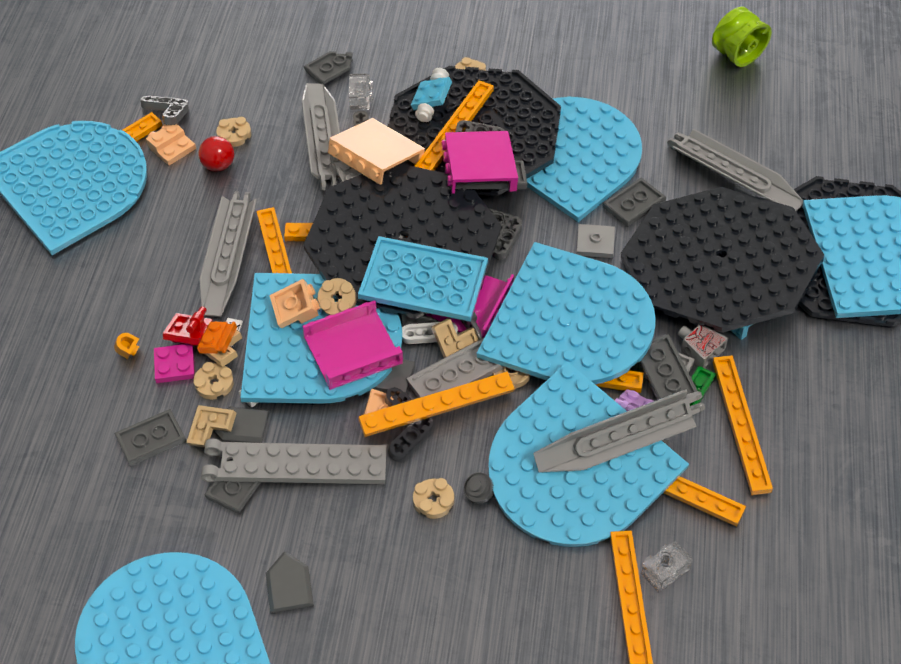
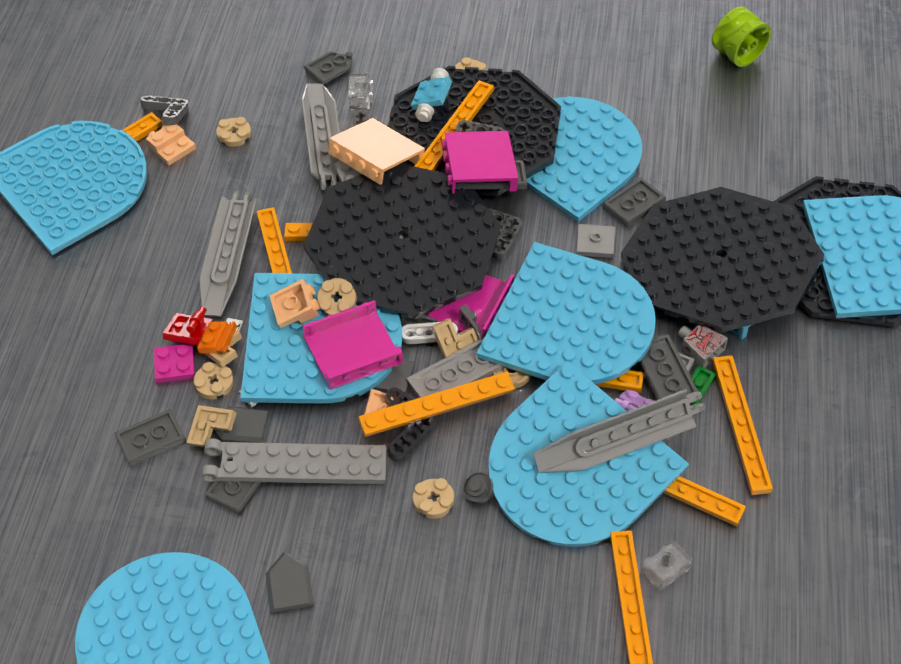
(126, 345): light orange plate -> none
(216, 153): red piece -> none
(423, 278): medium azure plate -> none
(736, 167): light grey hinge -> none

